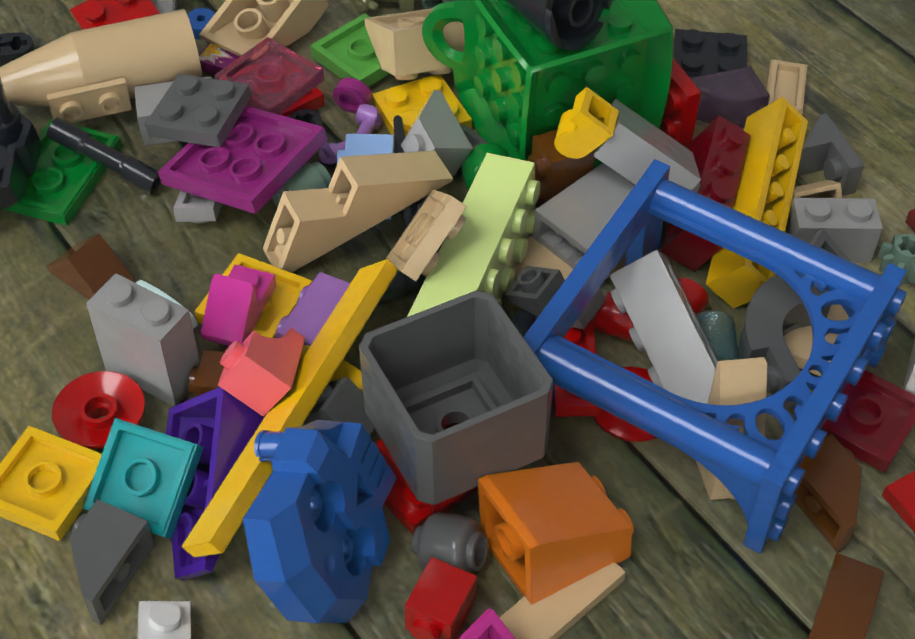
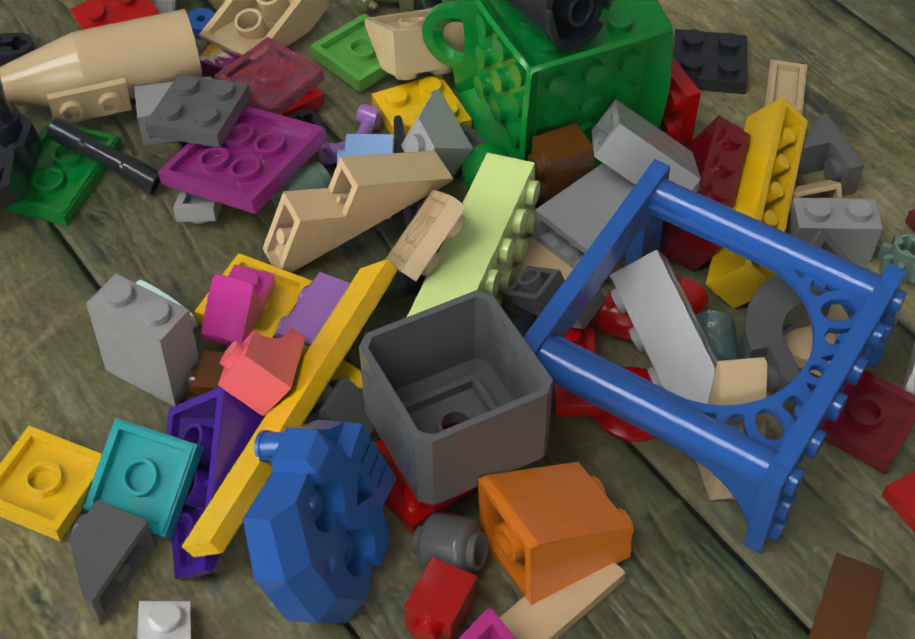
(88, 266): reddish brown slope -> none
(95, 396): red dish -> none
(351, 94): magenta tile -> none
(586, 125): yellow leg -> none
(731, 95): clear purple slope -> none
(831, 492): reddish brown slope -> none

